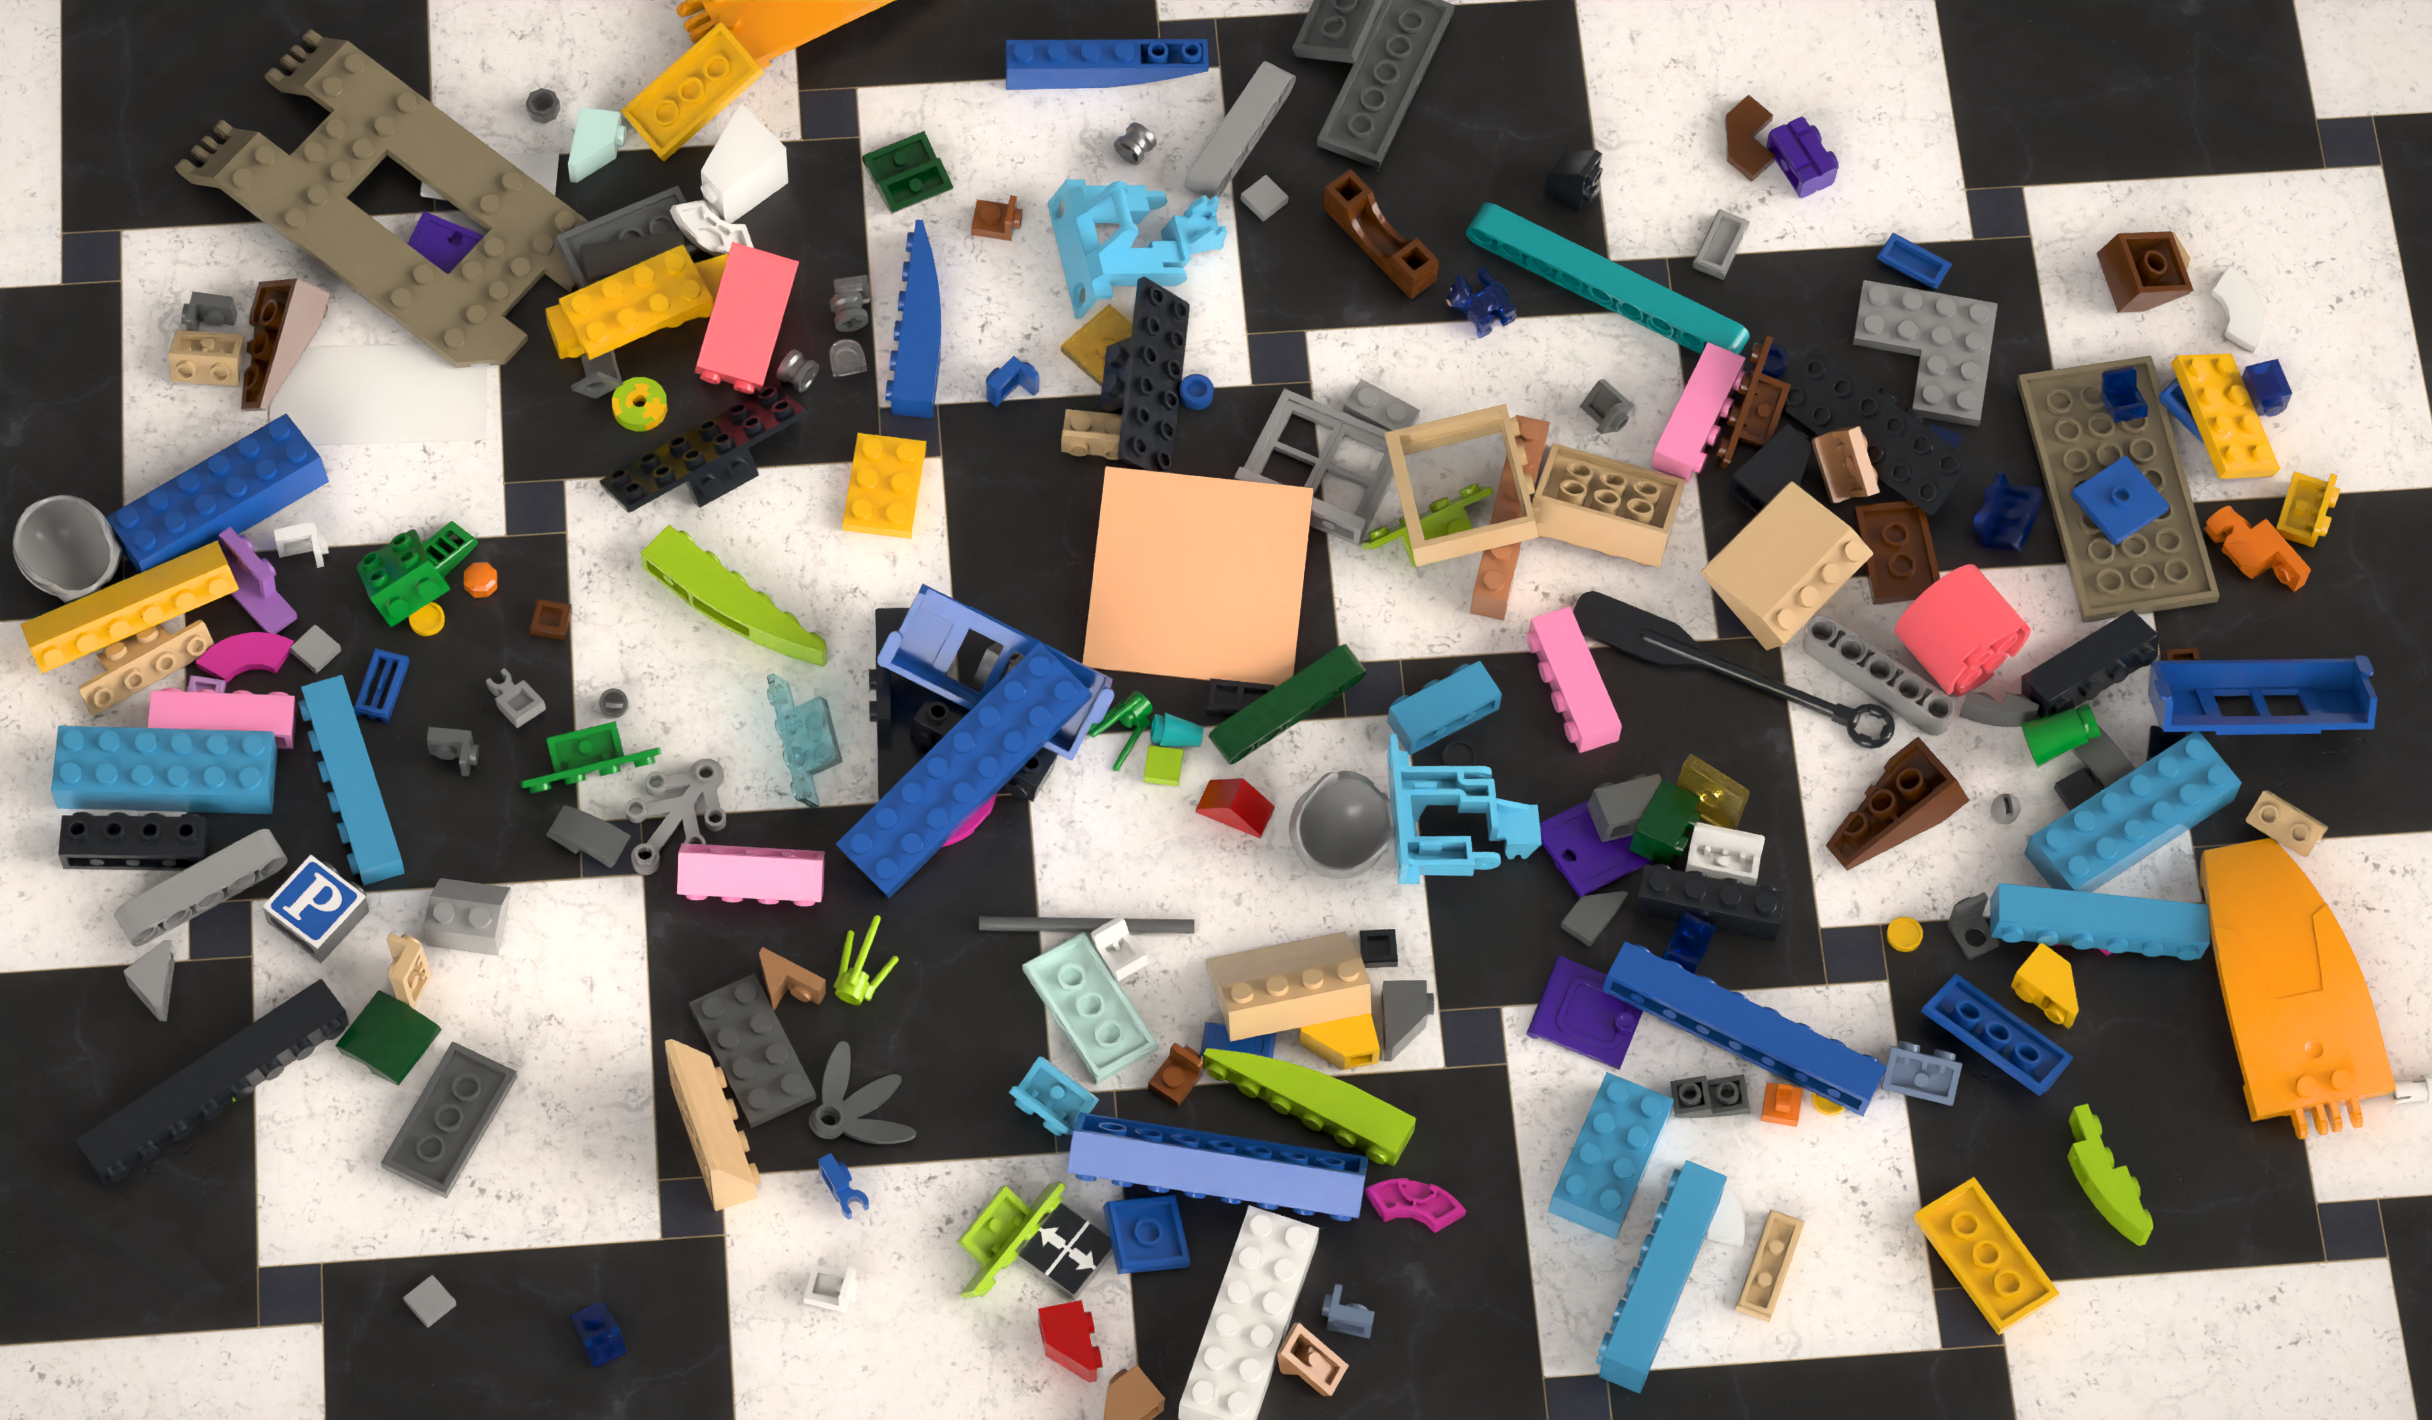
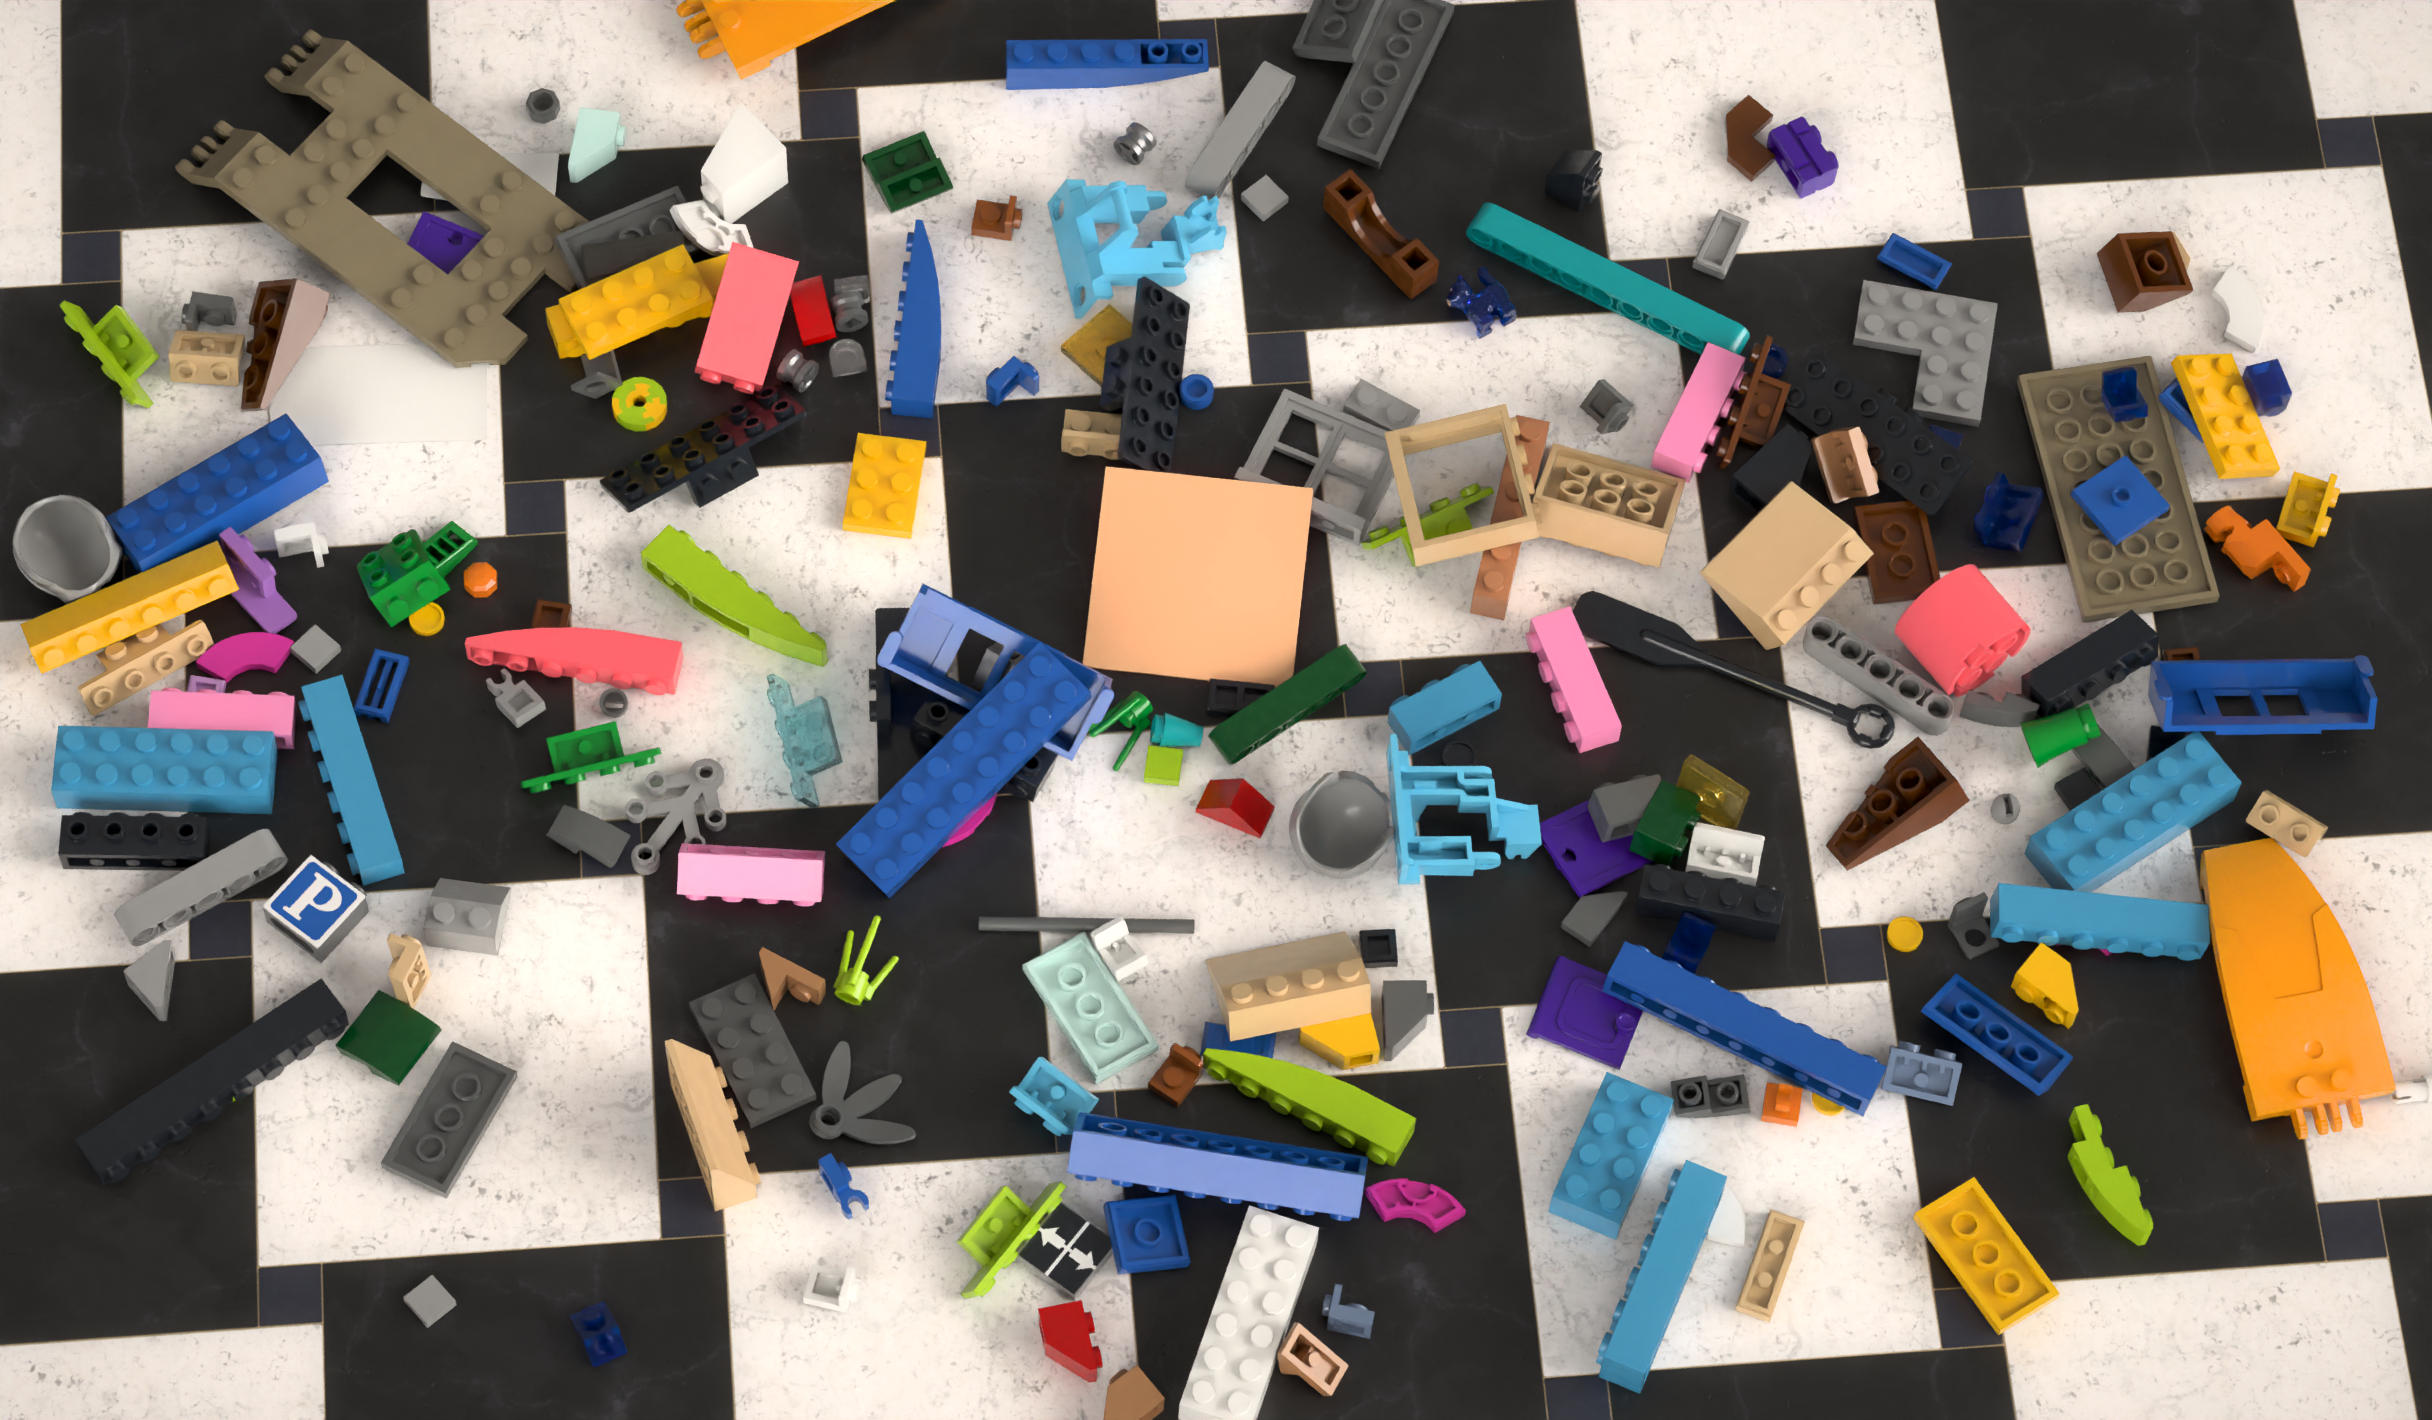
(119, 347): none -> lime bracket
(453, 743): dark grey bracket -> none
(584, 654): none -> coral slope
(692, 91): yellow plate -> none
(812, 311): none -> red slope

